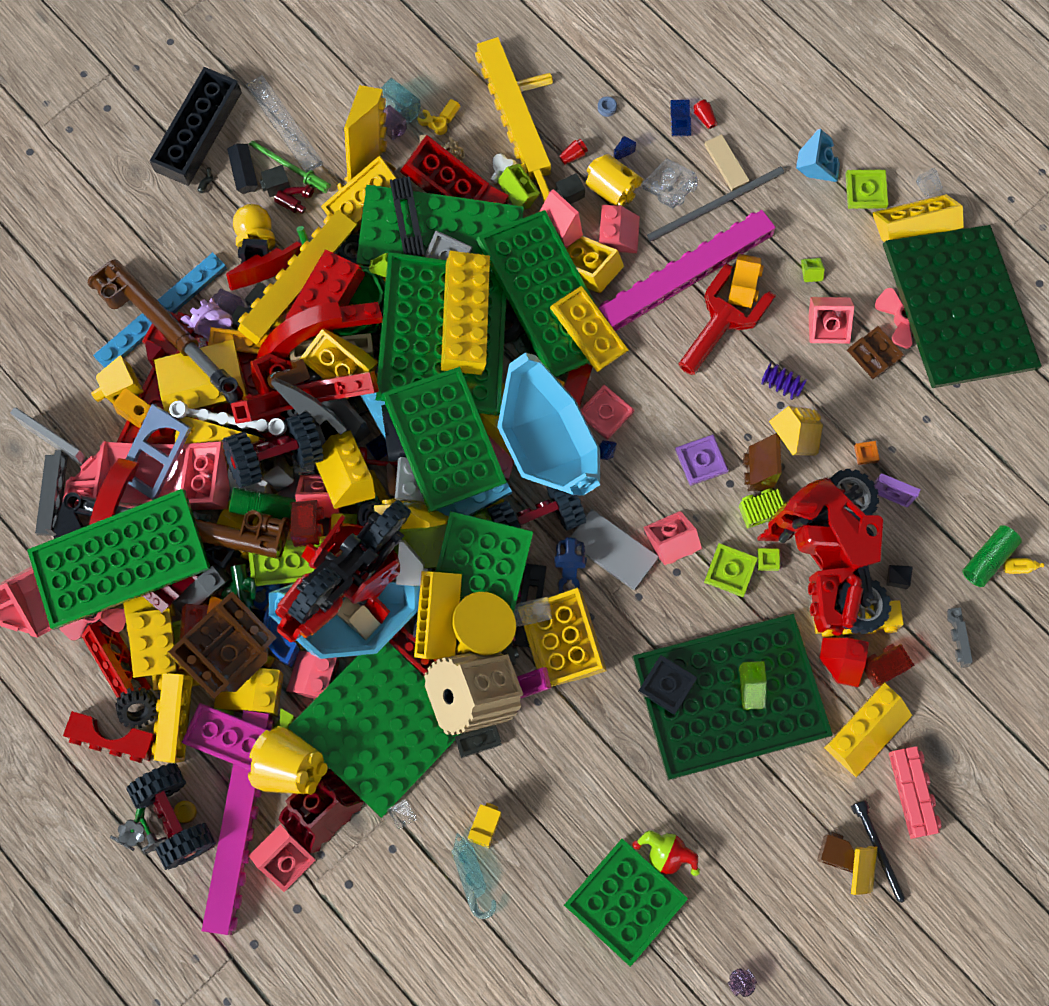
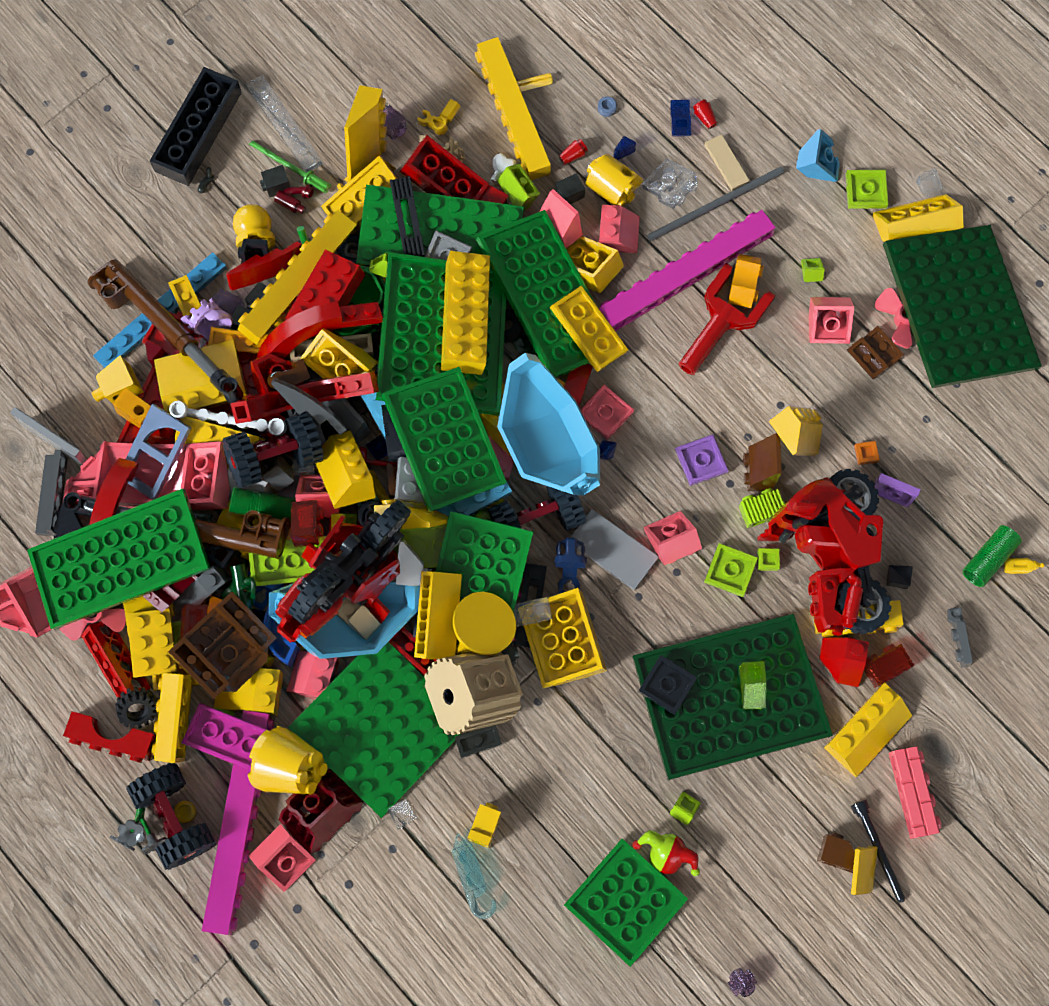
(184, 295): none -> yellow plate
(242, 168): black piece -> none
(285, 719): lime slope -> none
(401, 100): clear light blue brick -> none
(534, 682): dark pink tile -> none
(541, 183): yellow tile -> none
(685, 808): none -> lime slope
(783, 381): dark purple piece -> none

